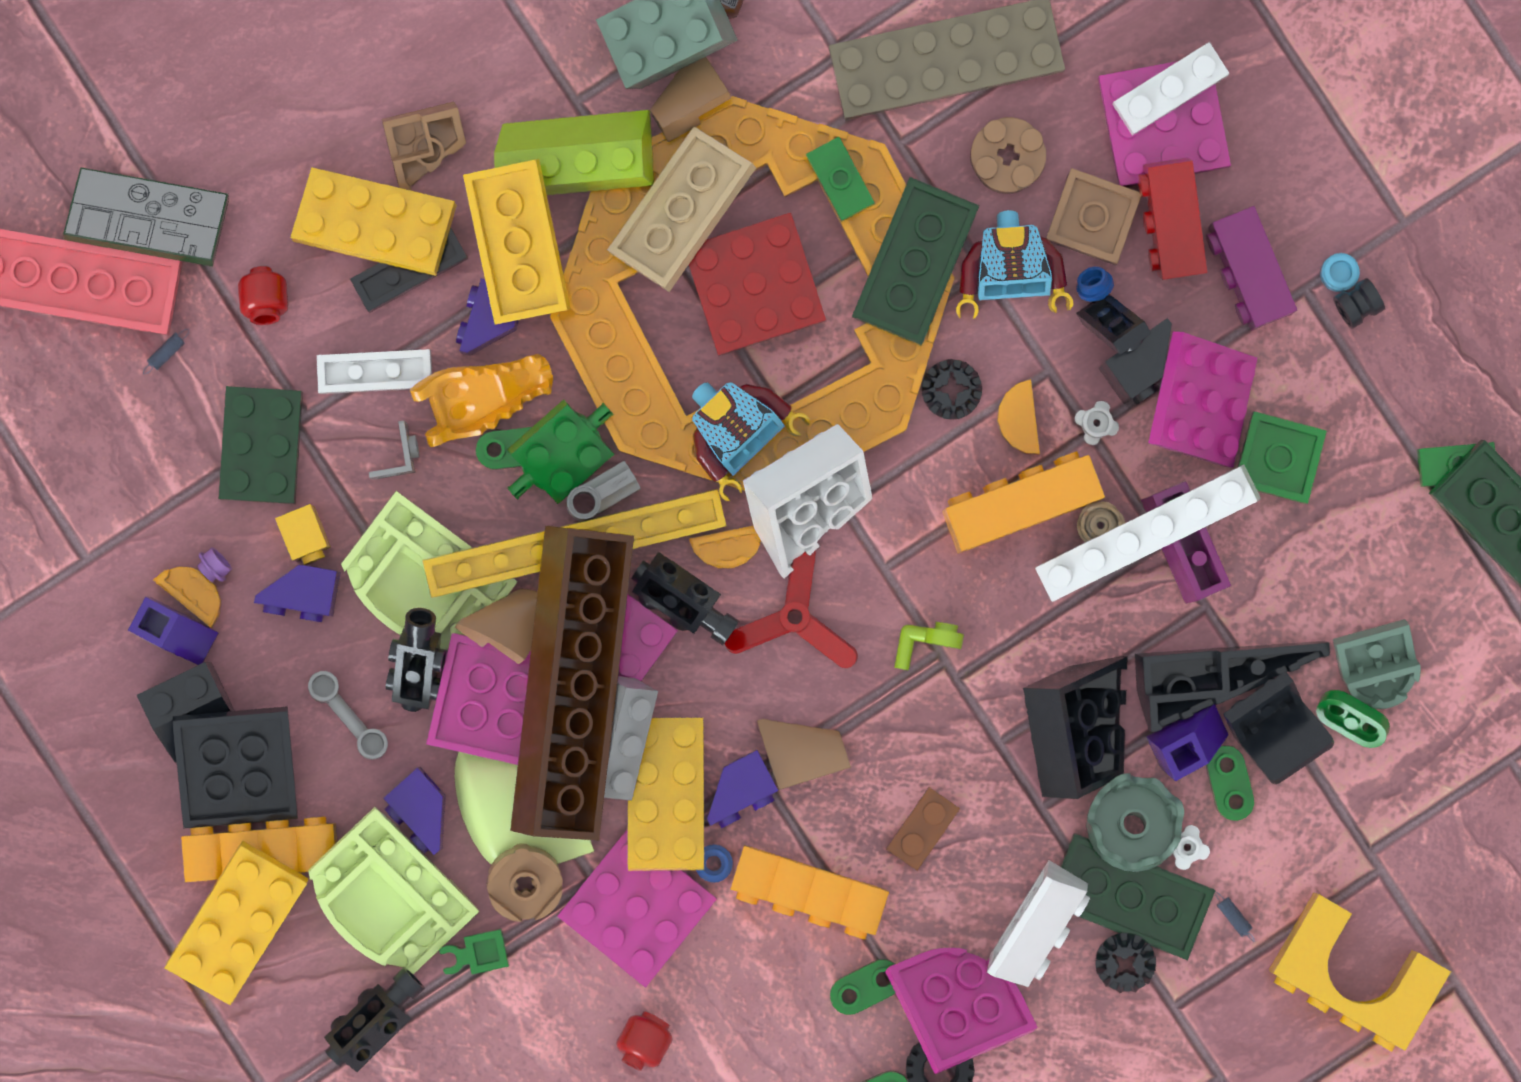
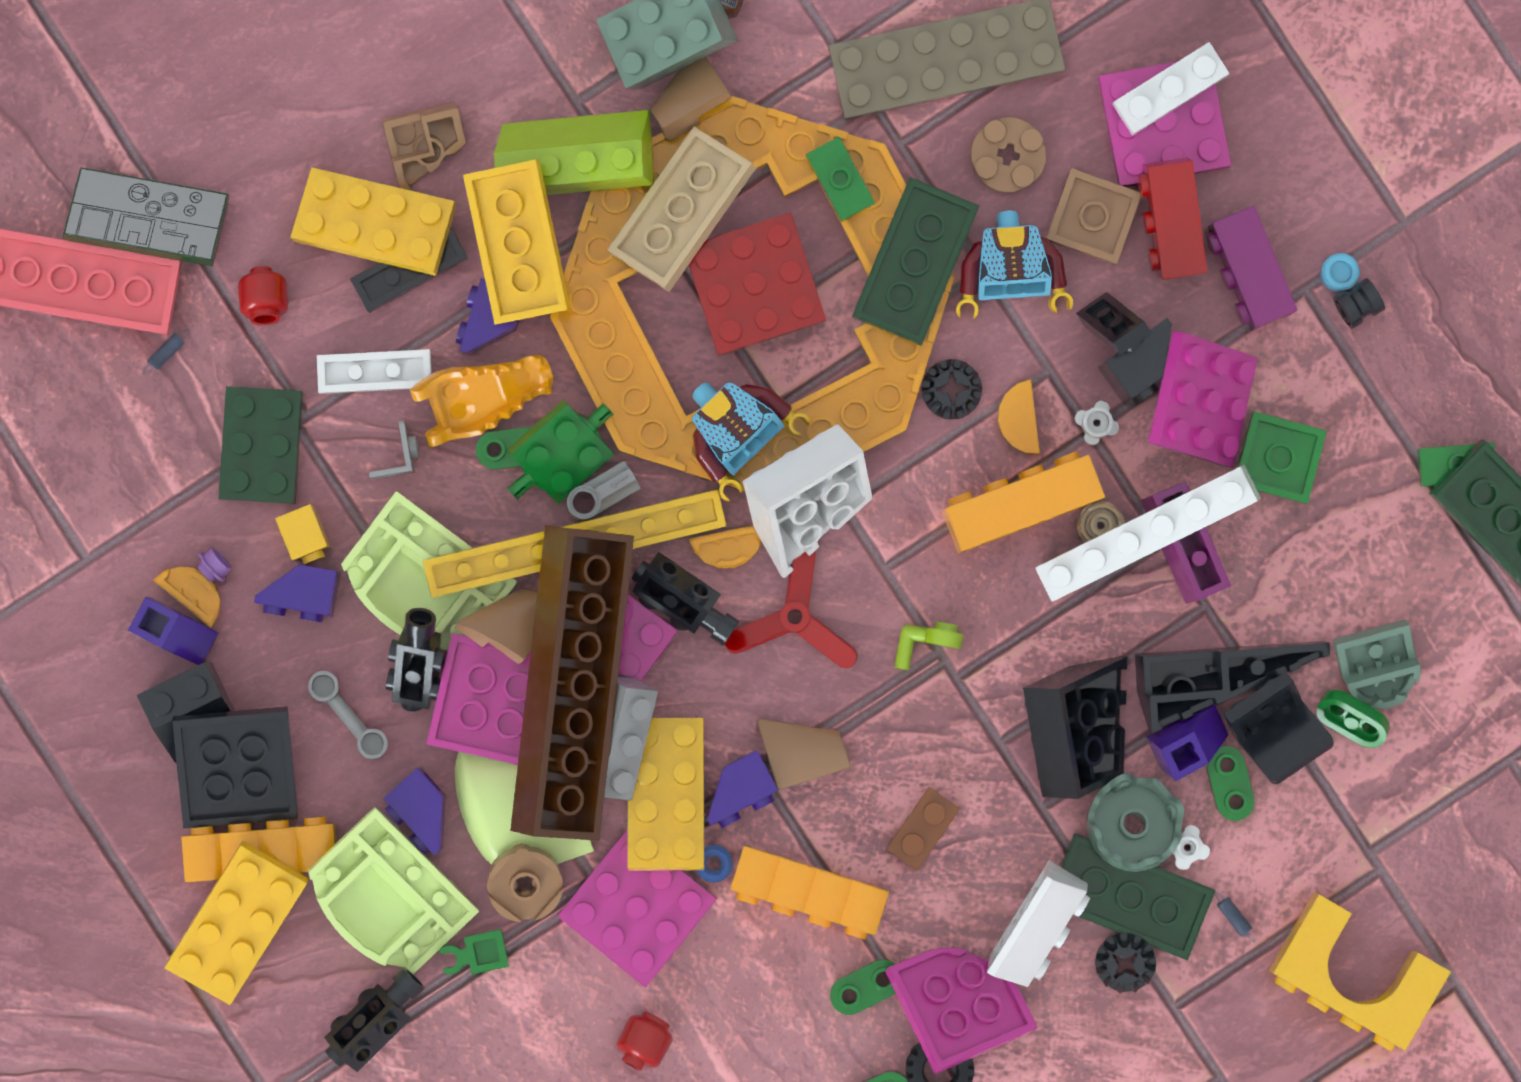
(1094, 284): blue plate -> none

